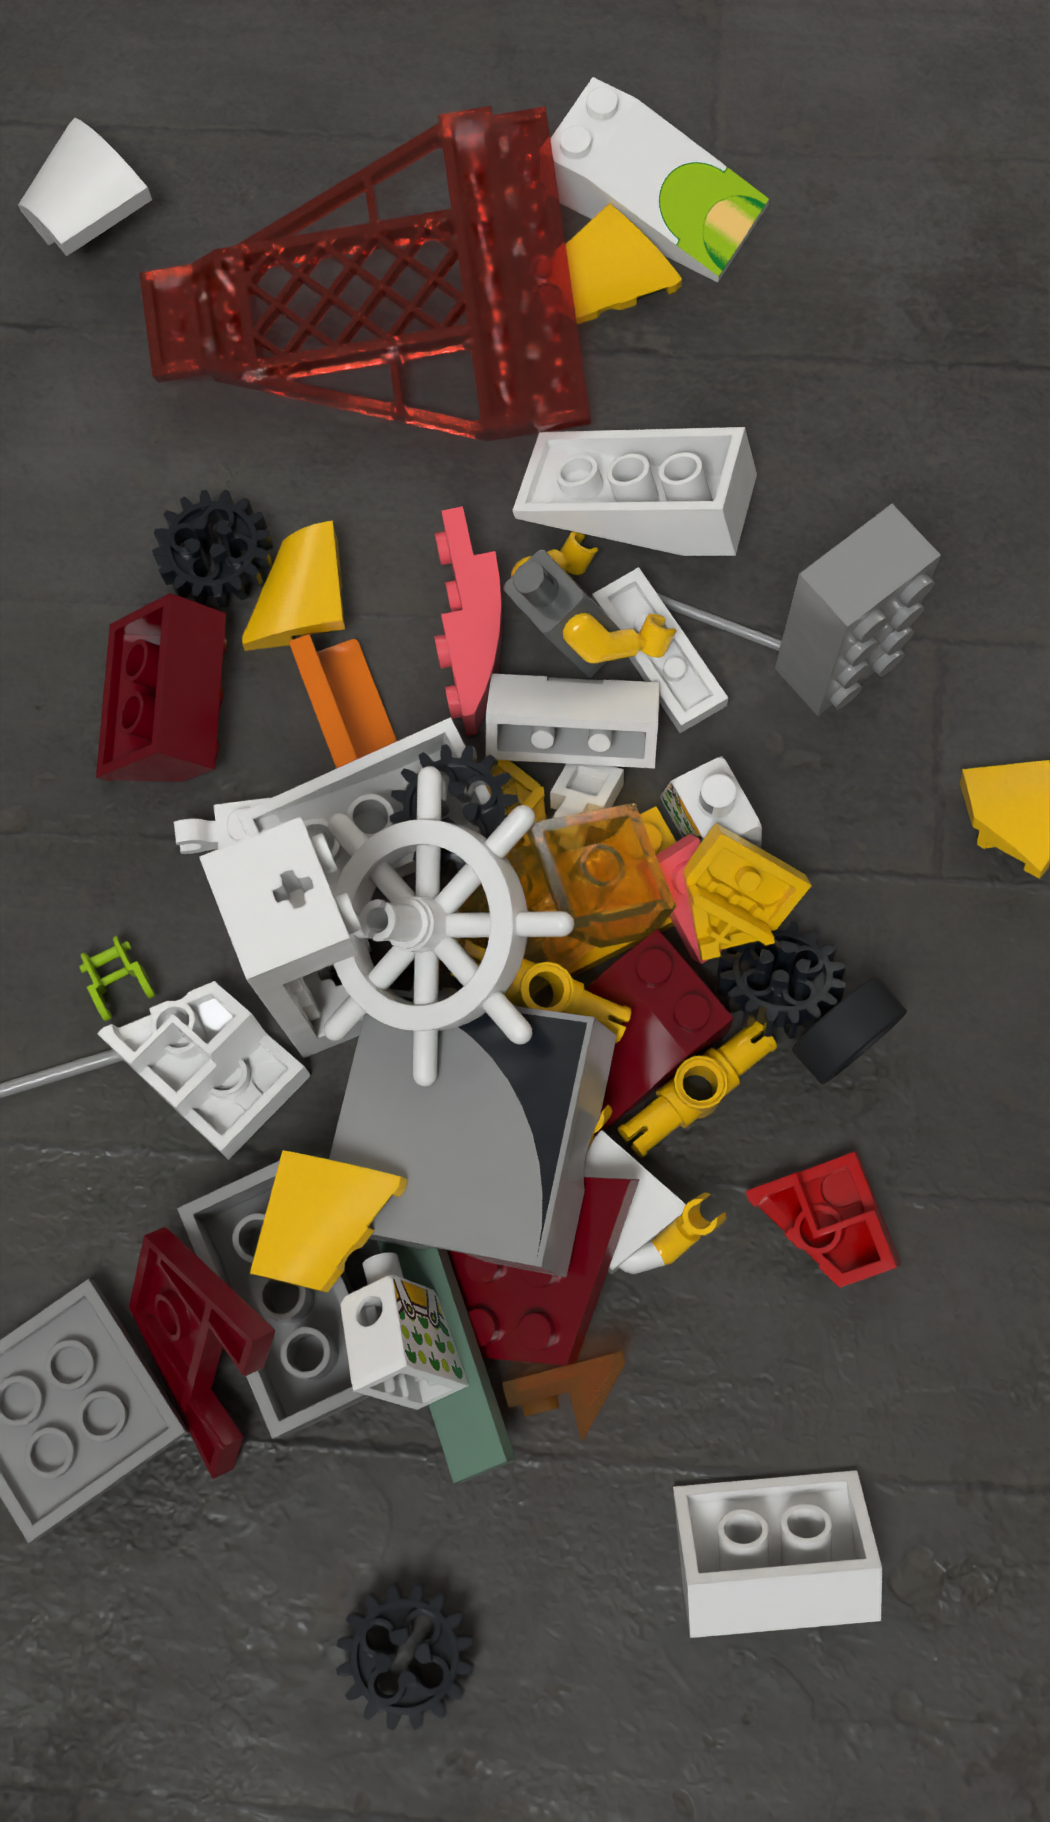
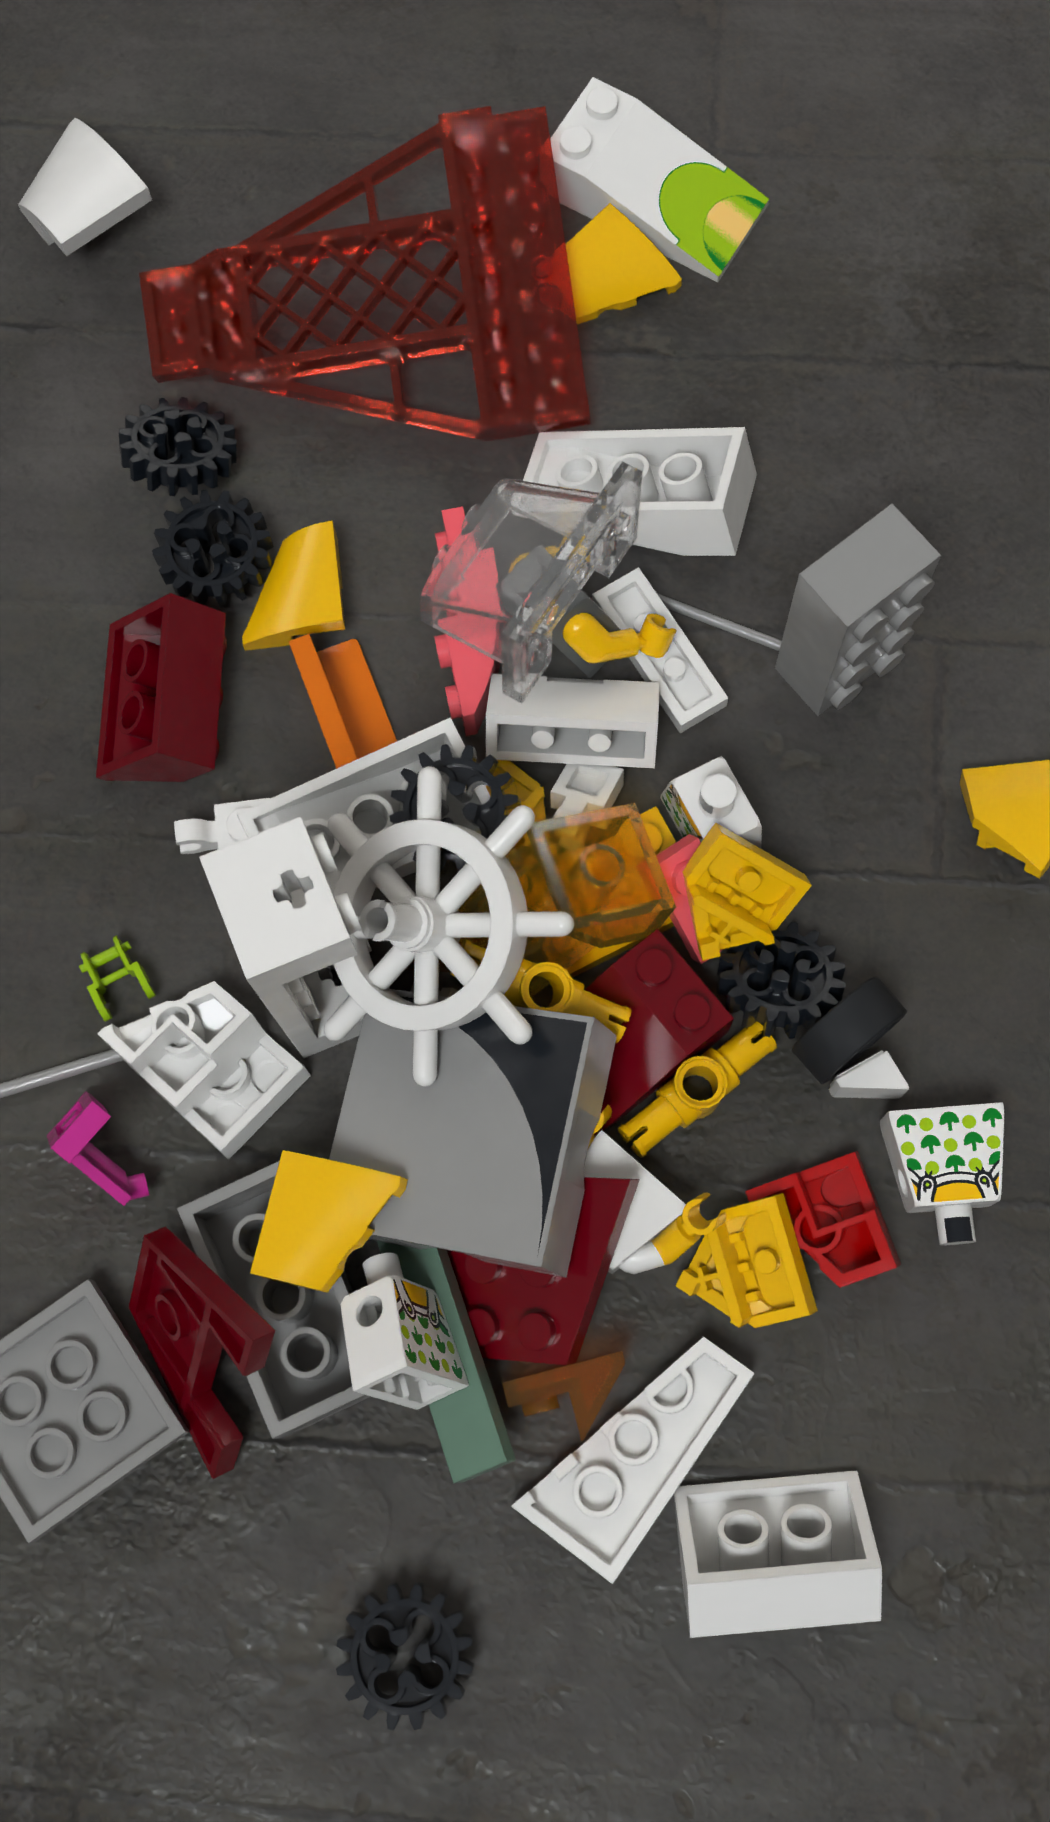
(71, 1142): none -> dark pink piece
(194, 441): none -> black gear
(524, 565): none -> clear windscreen
(626, 1473): none -> white wing
(752, 1266): none -> yellow slope
(871, 1078): none -> white slope
(947, 1163): none -> white torso

